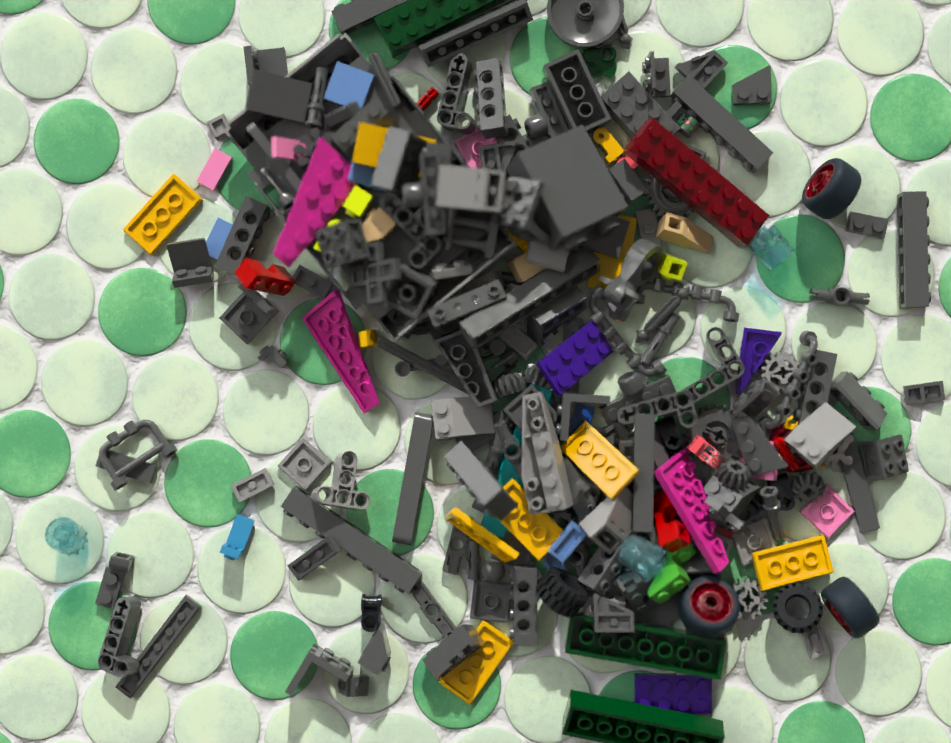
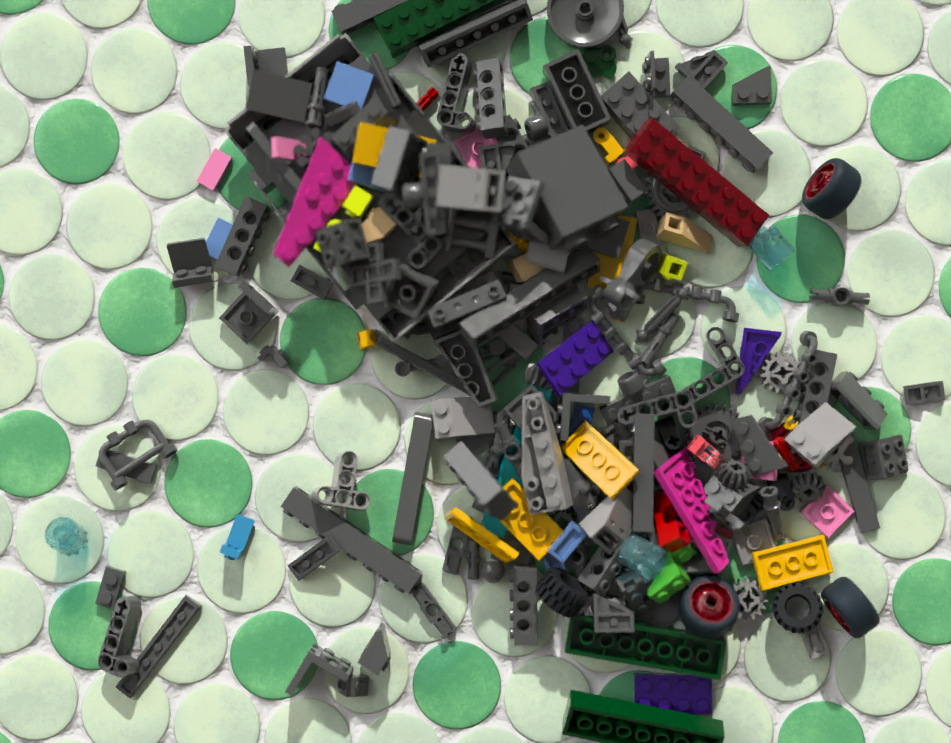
(121, 562): dark grey brick -> none
(162, 214): yellow tile -> none
(218, 126): light grey tile -> none
(252, 484): light grey plate -> none
(273, 280): red arch -> none
(286, 199): hinge -> none
(304, 464): light grey tile -> none
(337, 339): dark pink wing -> none
(370, 610): black piece -> none
(442, 270): light grey plate -> none
(453, 650): dark grey wedge -> none
(474, 672): yellow tile -> none
(490, 601): dark grey tile -> none
(509, 385): dark grey gear -> none
(682, 118): leg -> none
(756, 399): dark grey bracket -> none
(866, 225): dark grey plate -> none
(913, 249): dark grey brick -> none

